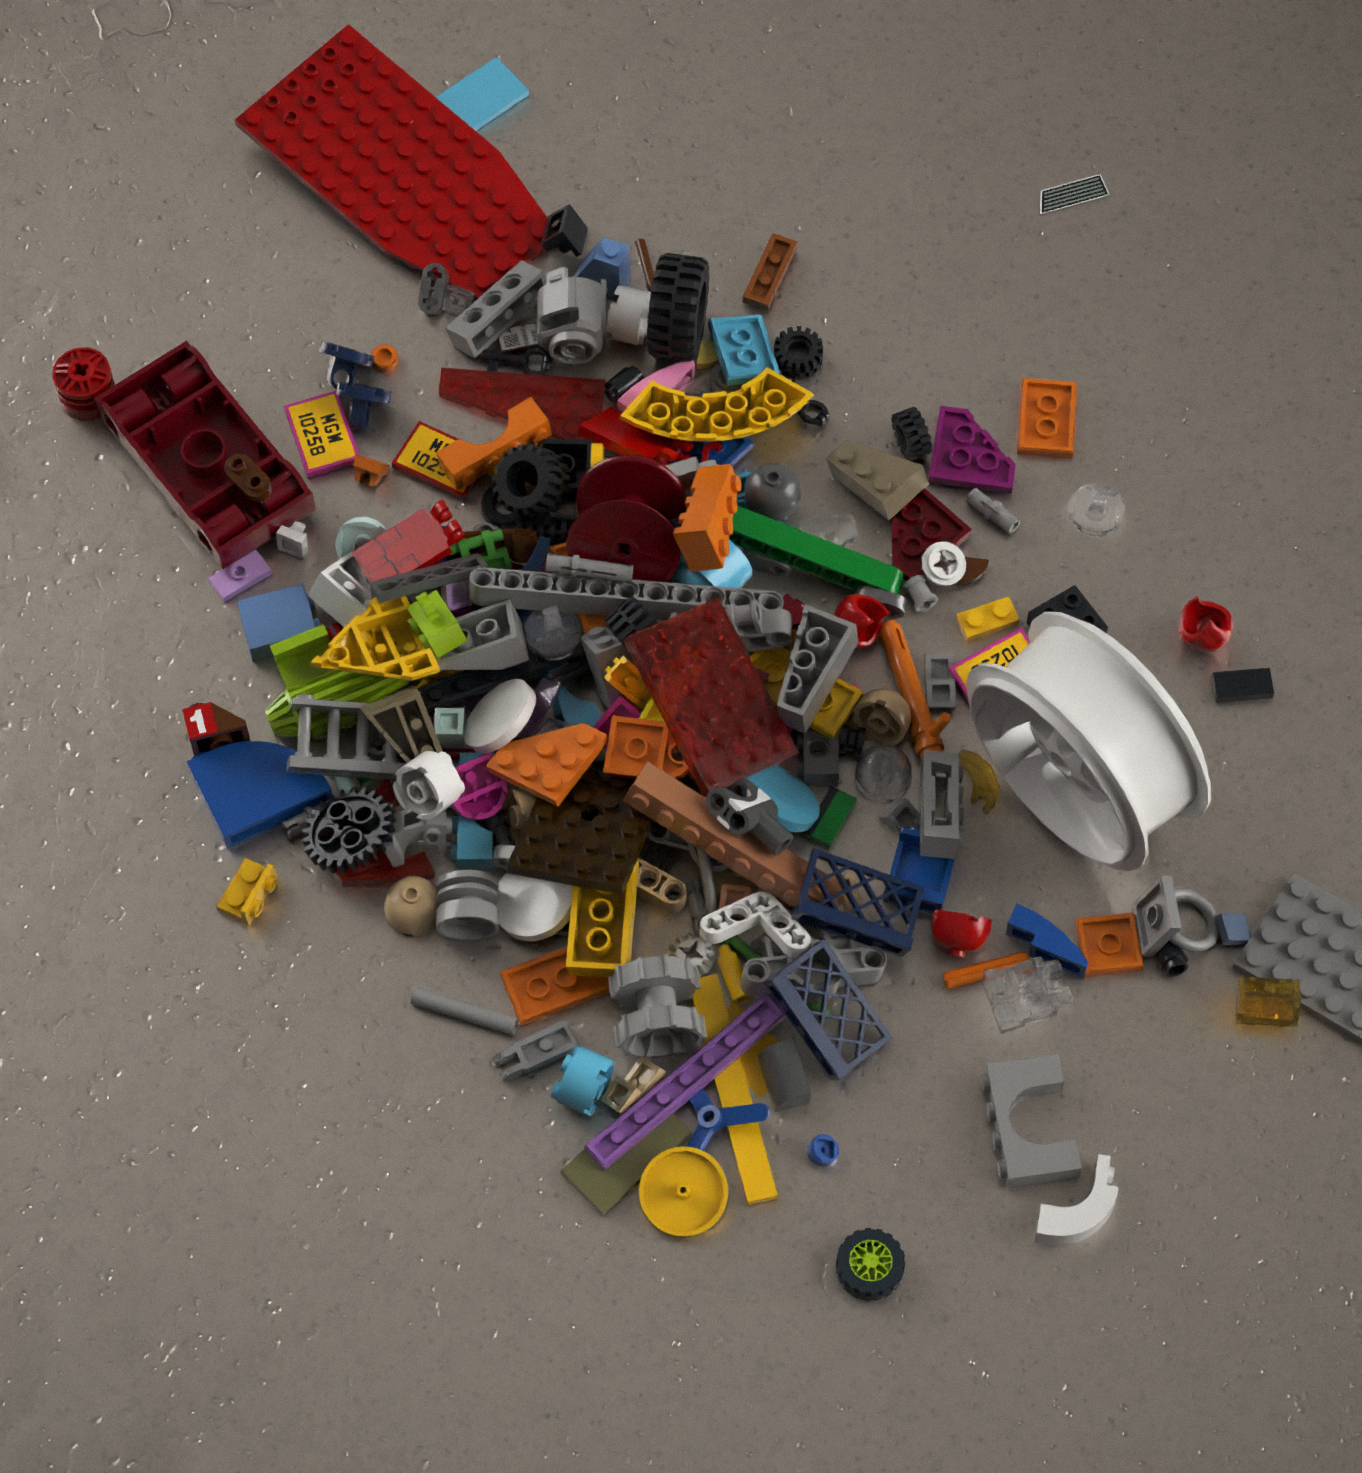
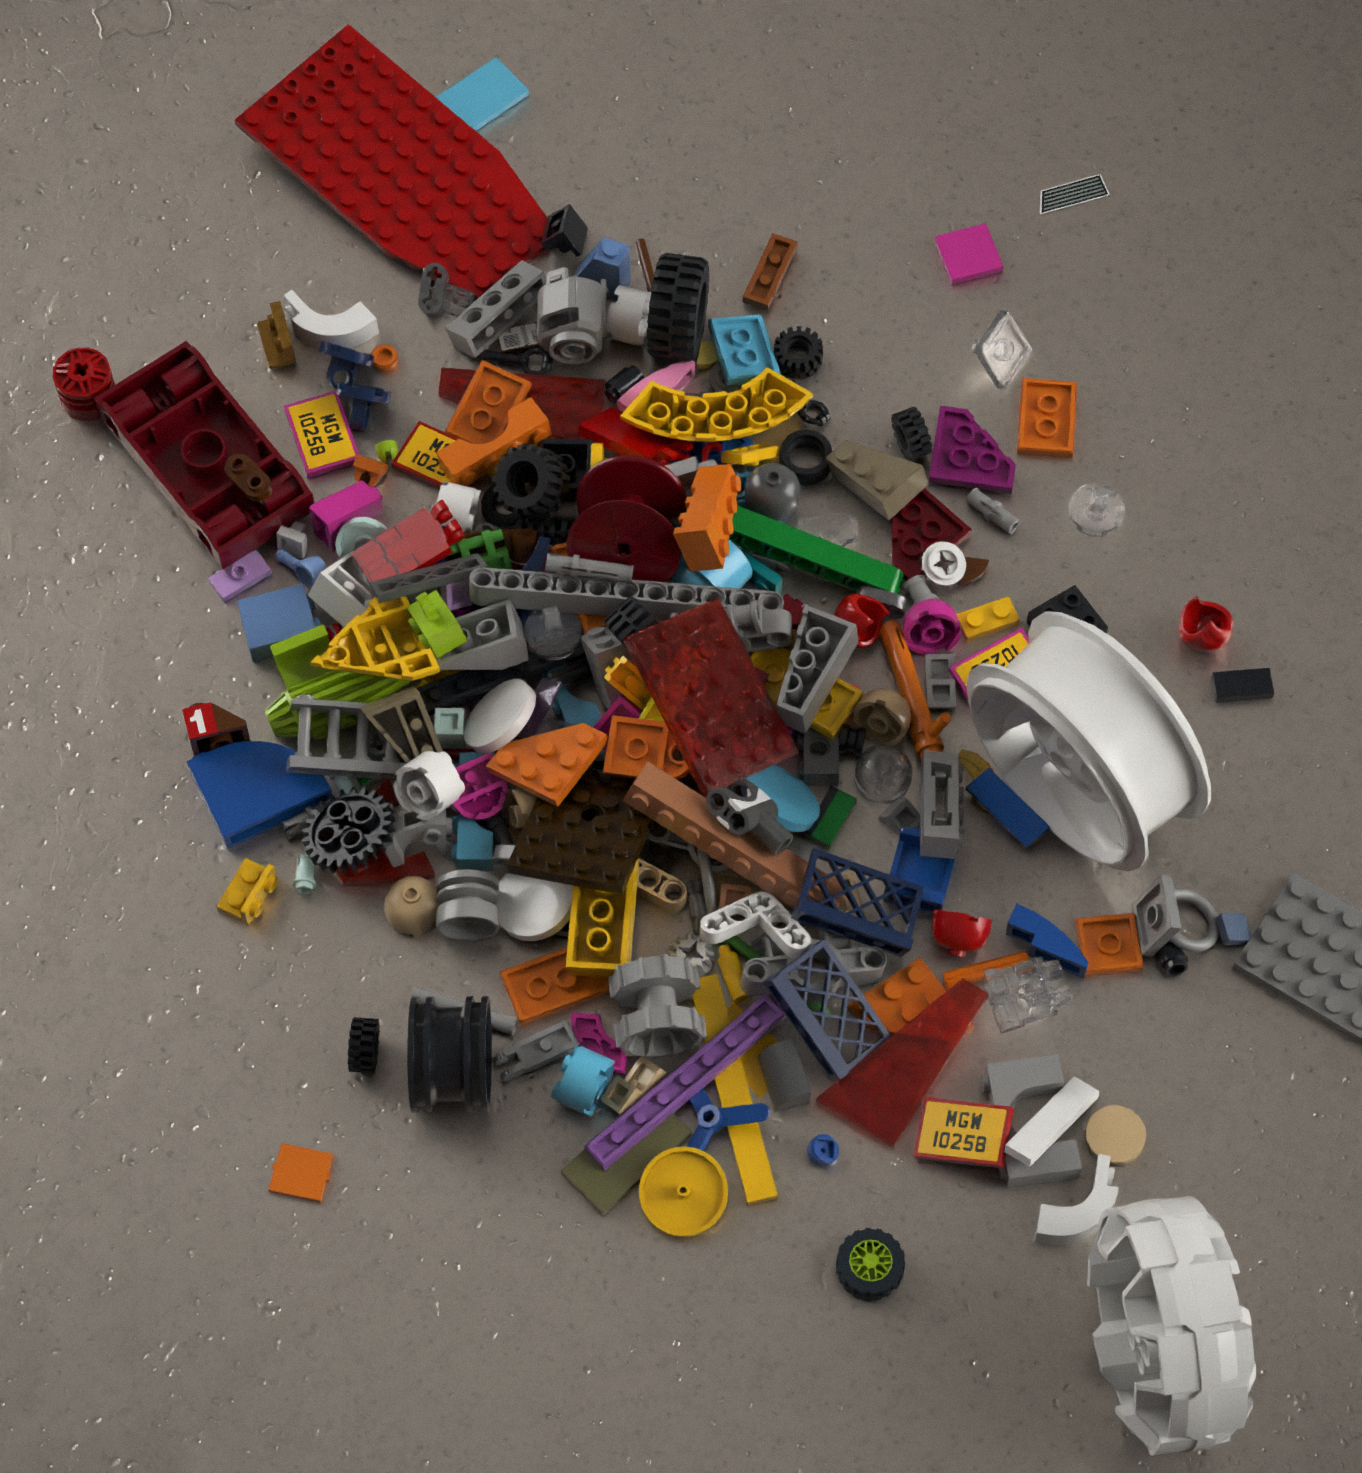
(276, 338): none -> pearl gold bracket
(301, 1172): none -> orange piece
(304, 875): none -> light aqua pin
(306, 569): none -> light blue bar
(333, 511): none -> dark pink slope
(343, 329): none -> white arch
(363, 1045): none -> black tyre
(386, 449): none -> lime hinge
(449, 1054): none -> black wheel
(462, 503): none -> white brick
(485, 404): none -> orange tile
(591, 1035): none -> dark pink tile
(750, 454): none -> yellow plate
(762, 576): none -> teal plate
(811, 439): none -> black tyre
(894, 1079): none -> clear red wing
(901, 997): none -> orange plate
(931, 626): none -> dark pink cylinder
(963, 1132): none -> yellow tile
(968, 254): none -> dark pink tile
(1002, 349): none -> clear tile
(1007, 808): none -> blue piece
(1051, 1121): none -> white tile
(1115, 1133): none -> tan tile
(1171, 1324): none -> white wheel
(1268, 1001): clear yellow brick -> none

